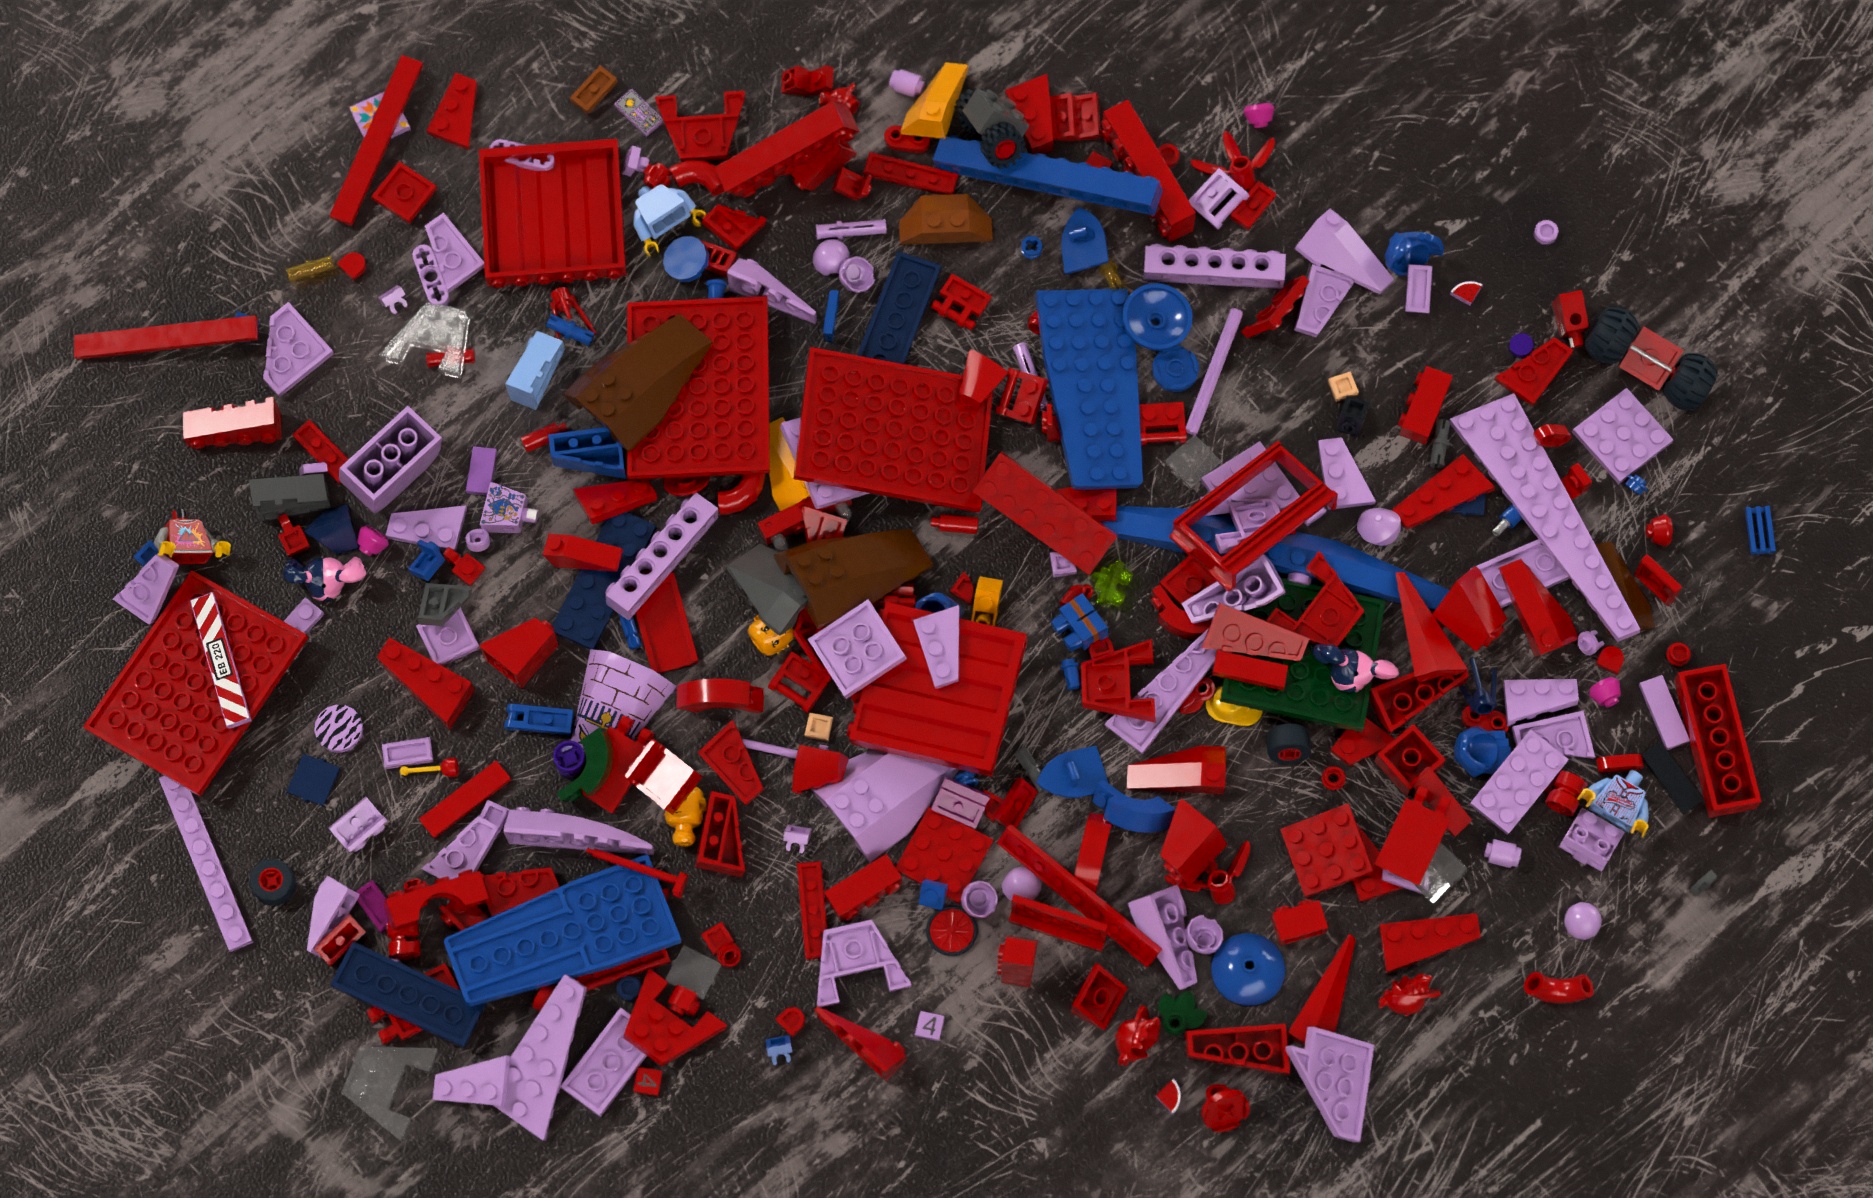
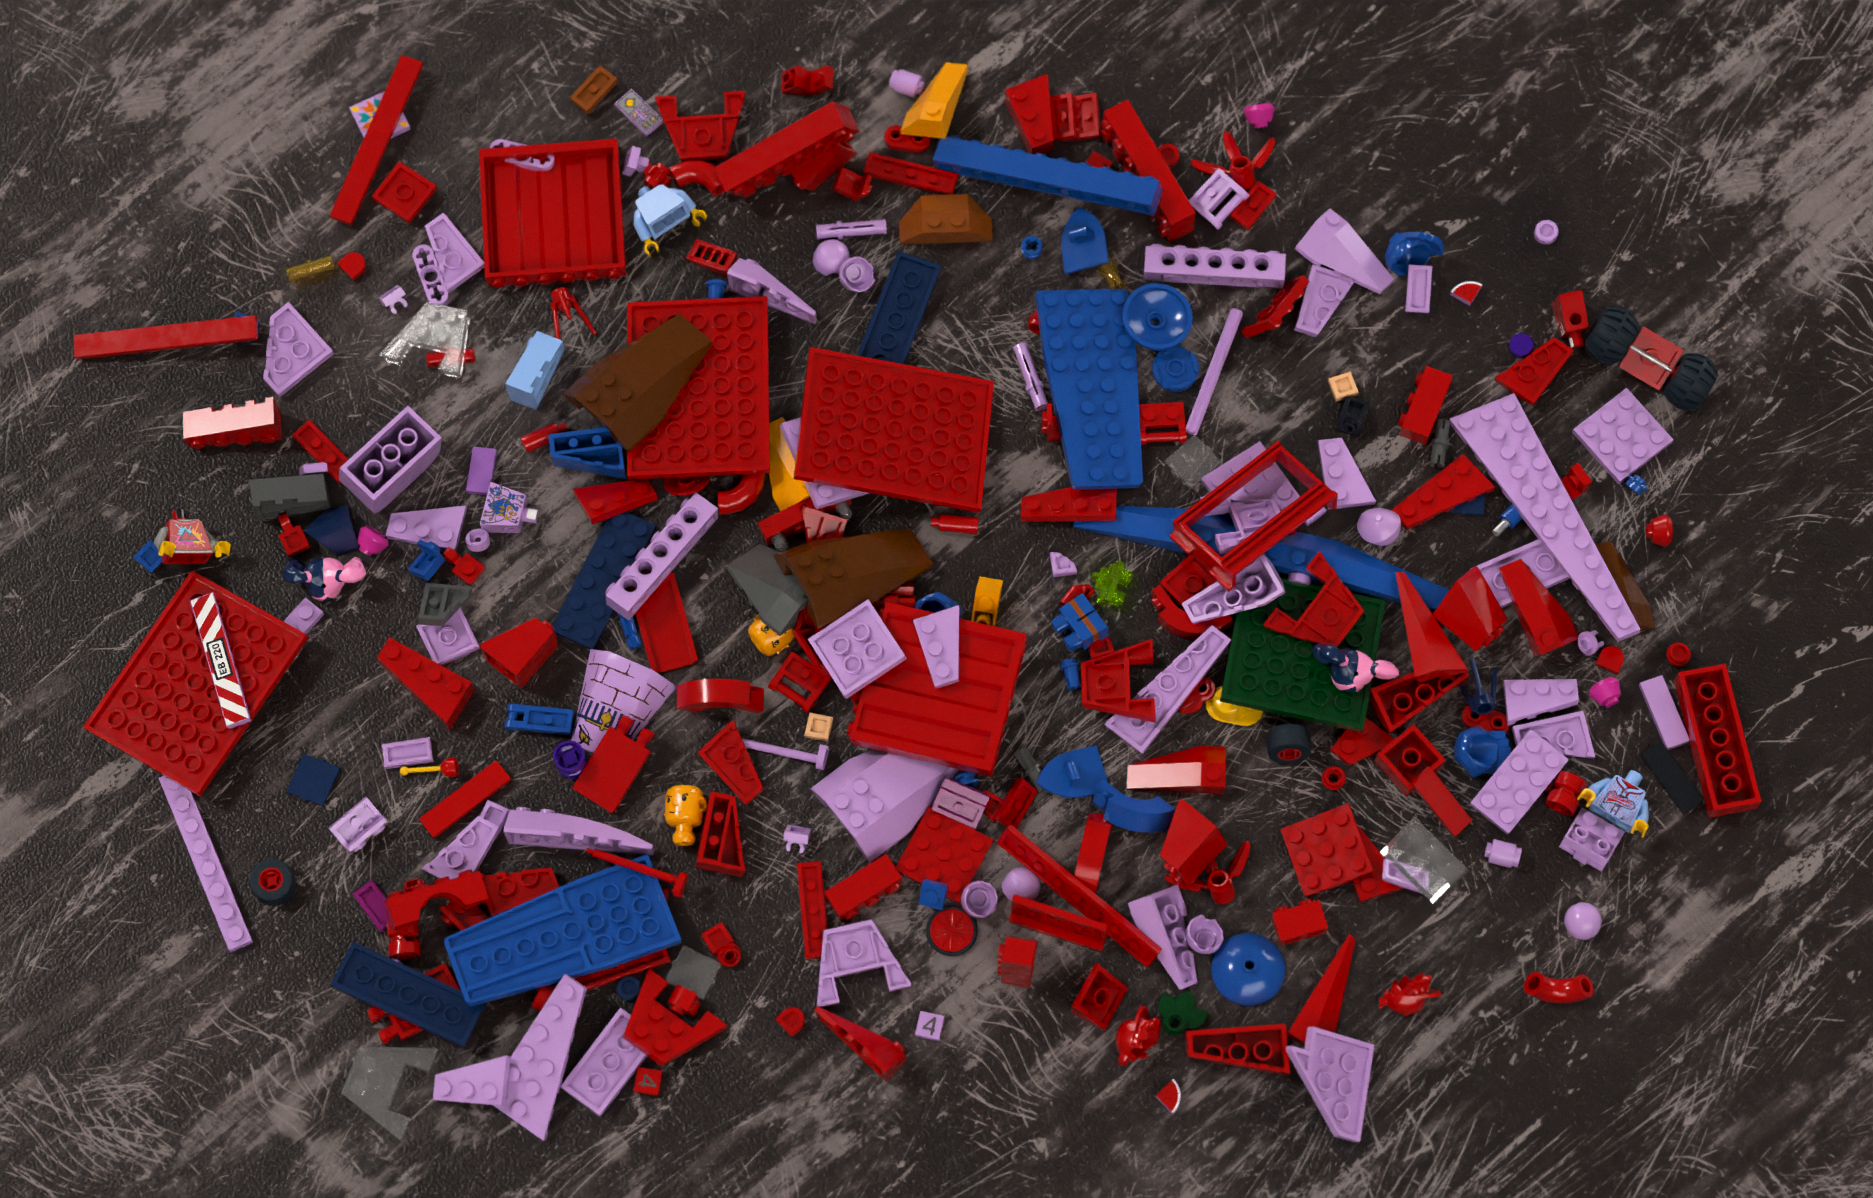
(149, 588): lavender wing -> none
(330, 907): lavender slope -> none
(338, 728): lavender tile -> none
(339, 940): red slope -> none
(455, 113): red wing -> none
(570, 330): blue pin -> none
(581, 553): red slope -> none
(597, 769): dark green arch -> none
(662, 776): panel -> none
(686, 259): blue tile -> none
(732, 225): red wing -> none
(779, 1046): blue tile -> none
(816, 768): red slope -> none
(831, 316): blue tile -> none
(842, 96): red animal -> none
(963, 589): red tile -> none
(965, 296): red plate -> none
(979, 379): red slope -> none
(997, 122): brick -> none
(1028, 397): red plate -> none
(1045, 513): red brick -> none
(1224, 1108): red tile -> none
(1244, 633): red wing -> none
(1250, 670): red tile -> none
(1414, 838): red tile -> none
(1421, 939): red wing -> none
(1552, 435): red beam -> none
(1619, 763): red beam -> none
(1657, 580): red tile -> none
(1703, 883): dark grey tile -> none
(1769, 530): blue tile -> none

